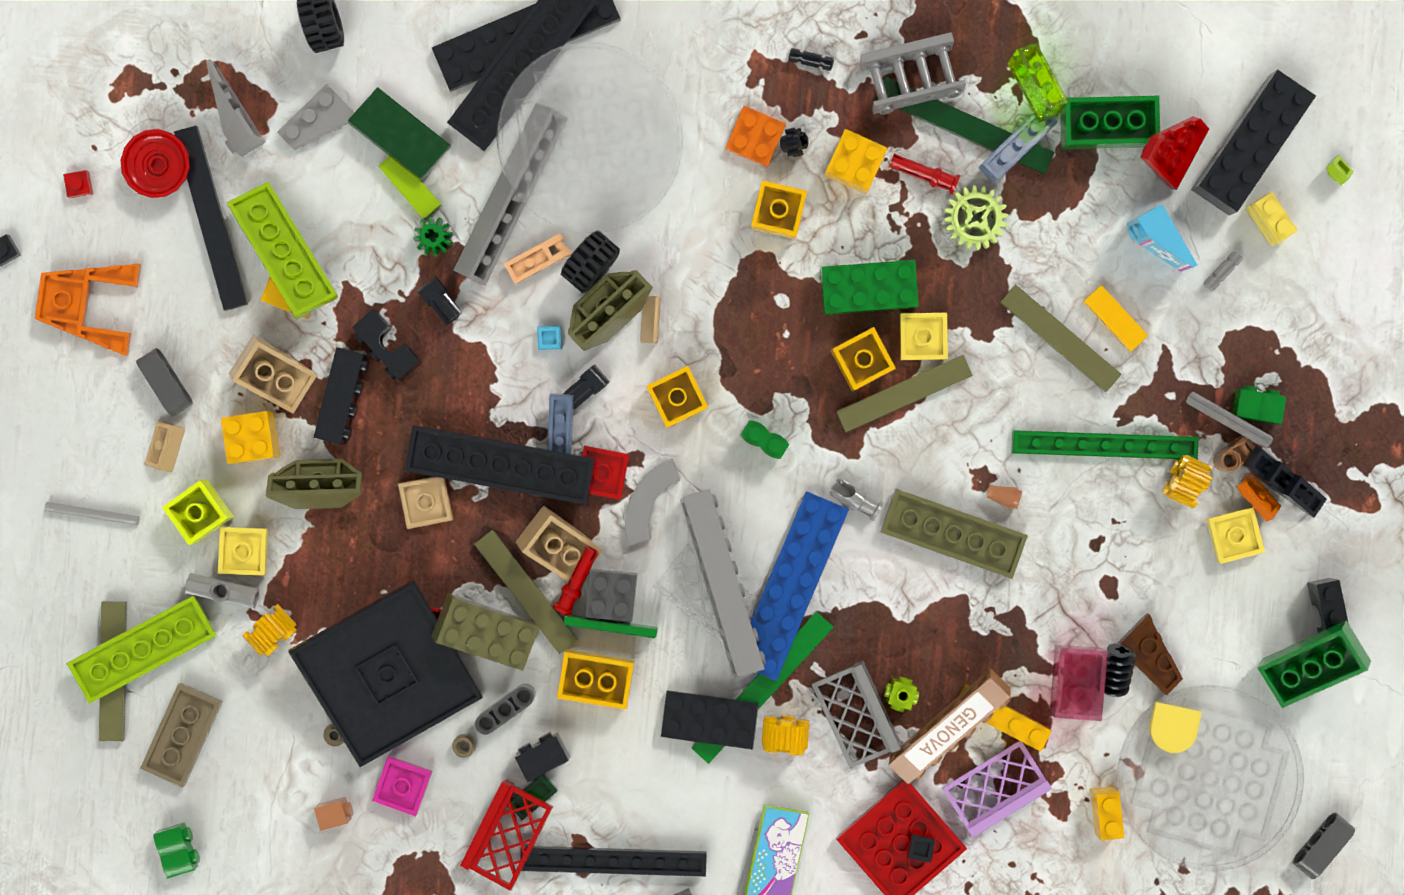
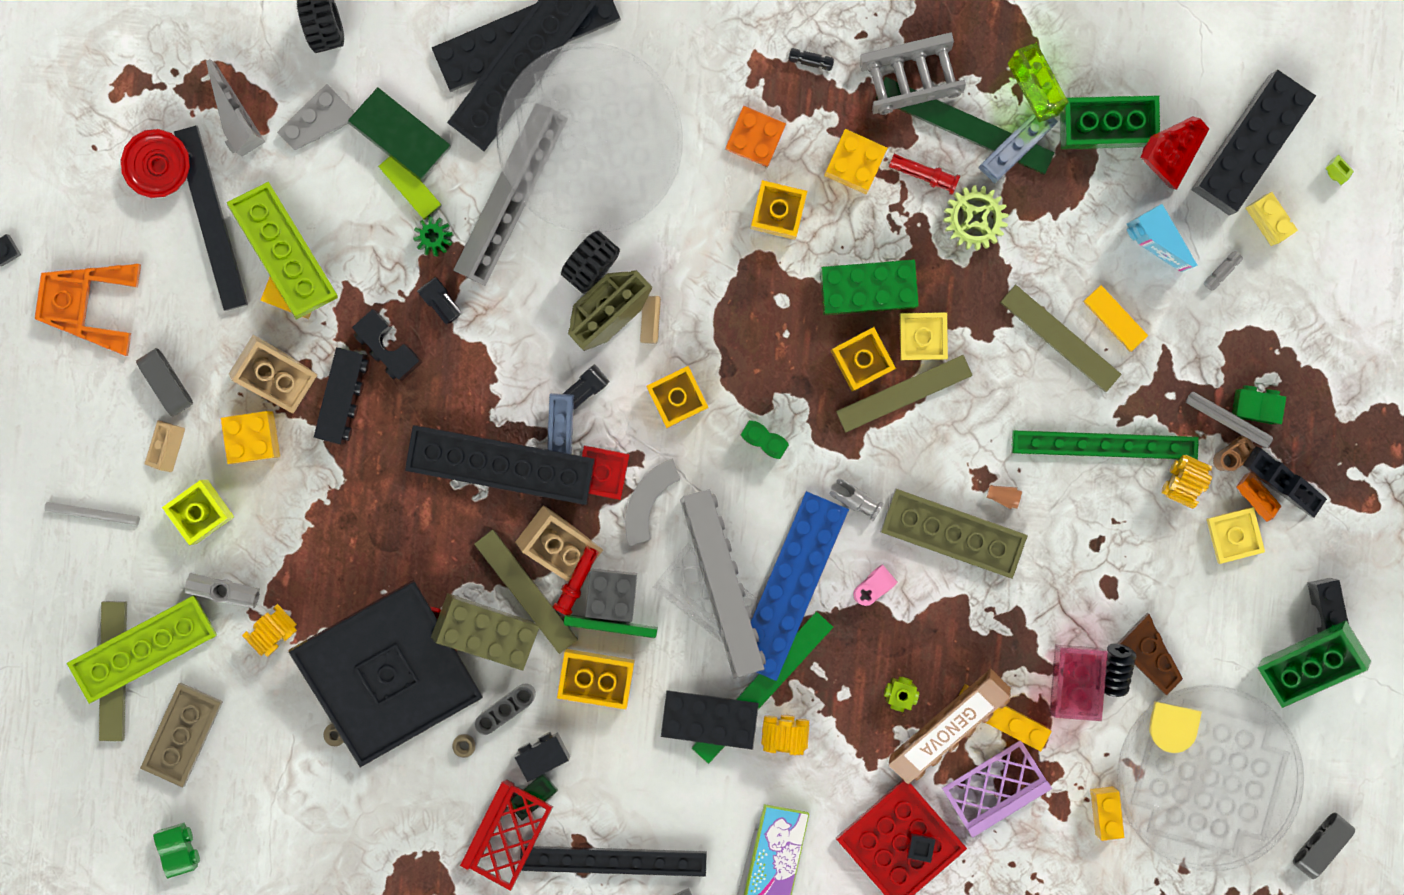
(78, 184): red plate -> none
(243, 551): light yellow plate -> none
(315, 484): olive wedge -> none
(333, 813): nougat brick -> none
(402, 786): dark pink plate -> none
(425, 502): tan tile -> none
(537, 259): light nougat plate -> none
(549, 337): medium azure tile -> none
(794, 142): black gear -> none
(874, 705): light grey fence -> none
(878, 584): none -> bright pink piece

